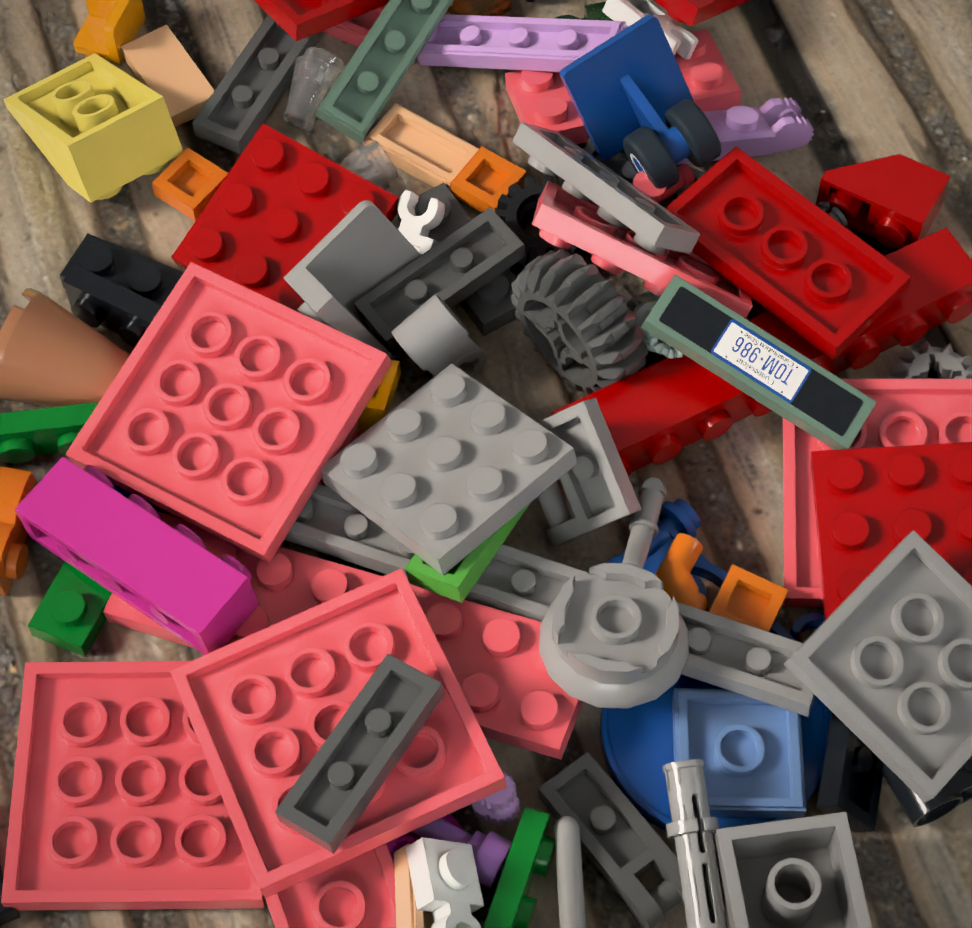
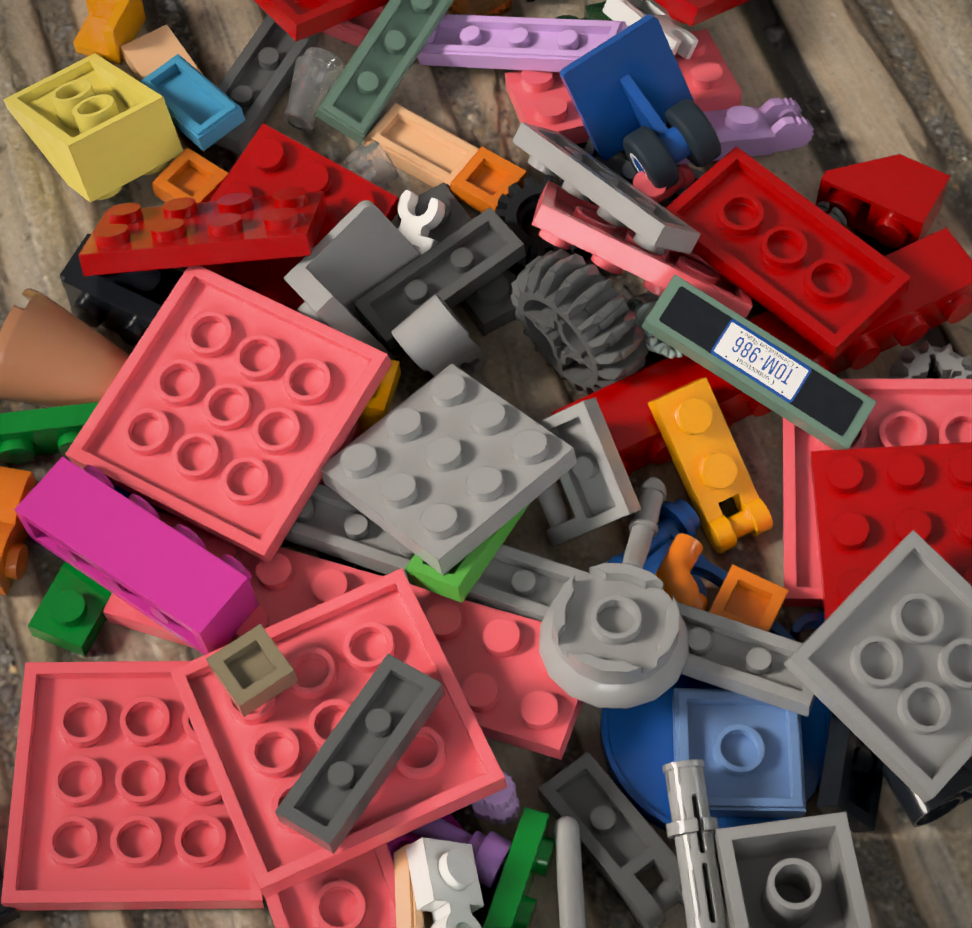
(194, 102): none -> dark azure tile
(204, 232): none -> red plate
(252, 670): none -> dark tan plate
(709, 464): none -> light orange plate

